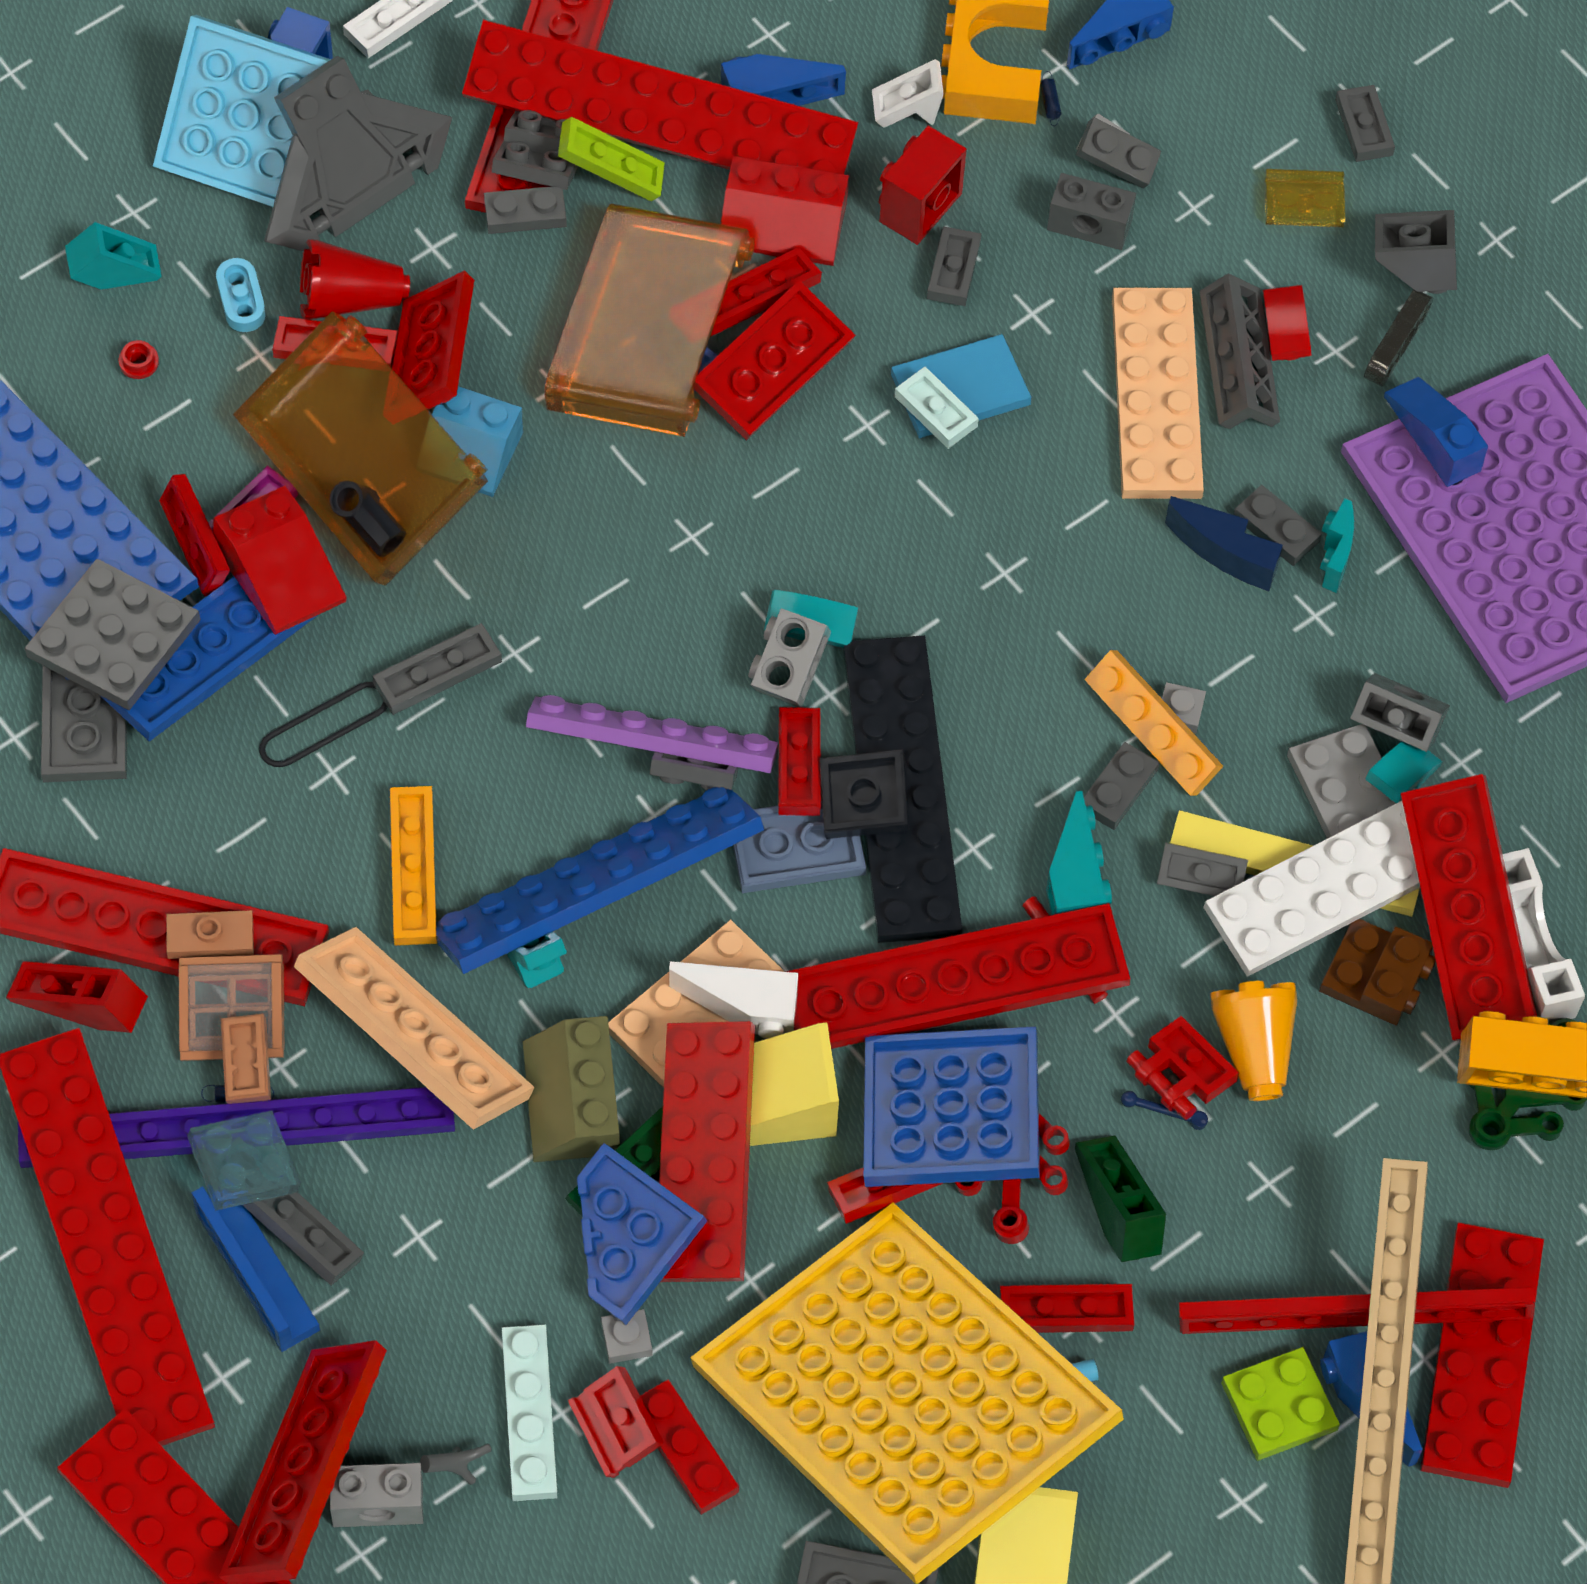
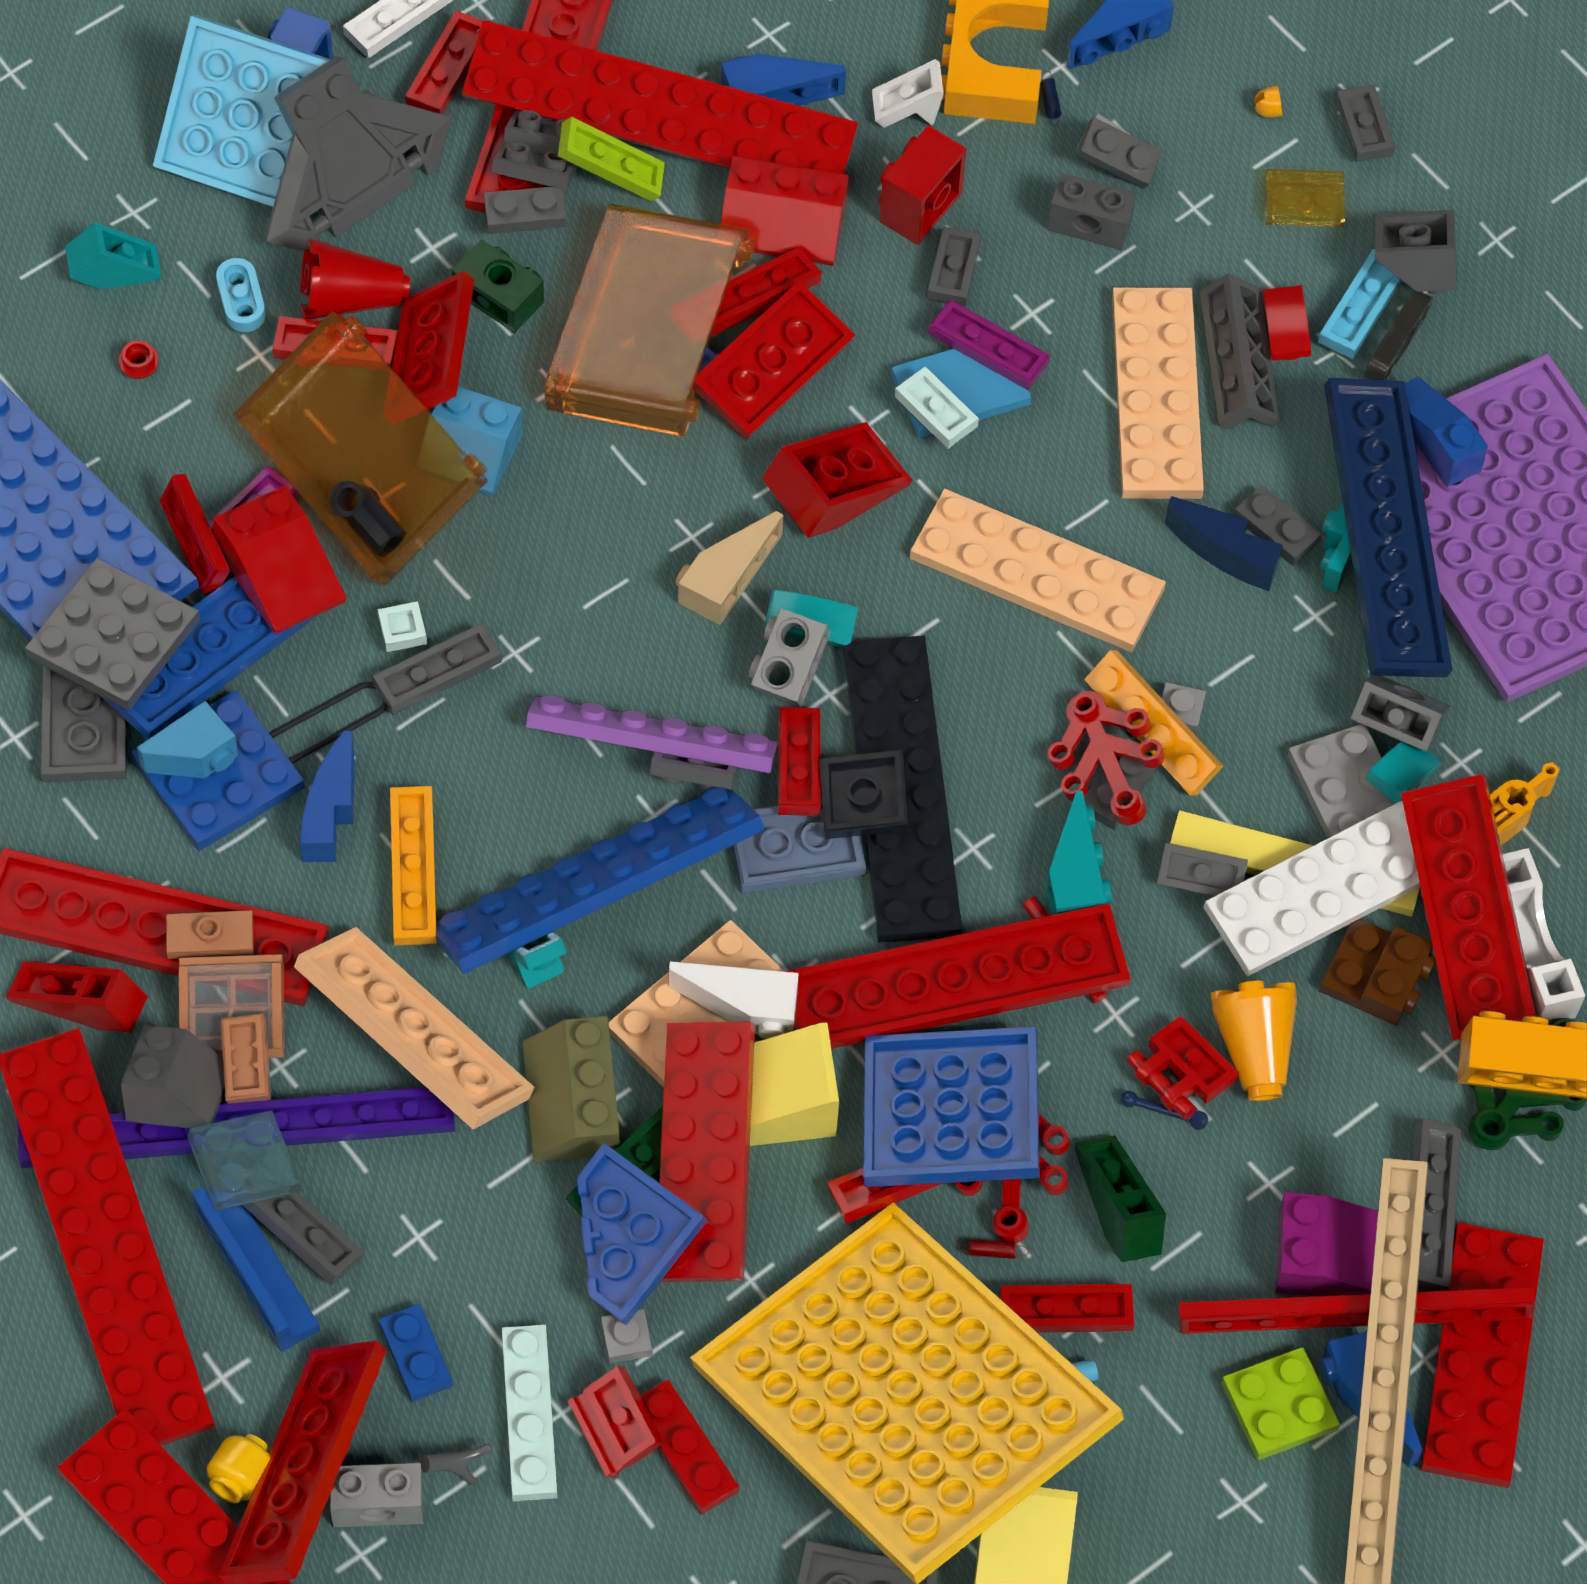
(172, 1079): none -> dark grey slope
(190, 746): none -> dark azure slope
(229, 798): none -> blue plate
(237, 1467): none -> yellow head
(329, 802): none -> blue slope
(402, 626): none -> light aqua plate
(415, 1352): none -> blue plate
(445, 65): none -> red plate
(506, 303): none -> dark green brick
(725, 569): none -> tan slope
(834, 477): none -> red slope
(989, 344): none -> magenta tile
(994, 1249): none -> red piece
(1038, 570): none -> light nougat plate
(1103, 750): none -> red plant
(1268, 102): none -> light orange hinge
(1324, 1246): none -> magenta slope
(1359, 308): none -> medium azure plate
(1387, 528): none -> dark blue plate
(1441, 1149): none -> dark grey plate
(1516, 799): none -> light orange piece

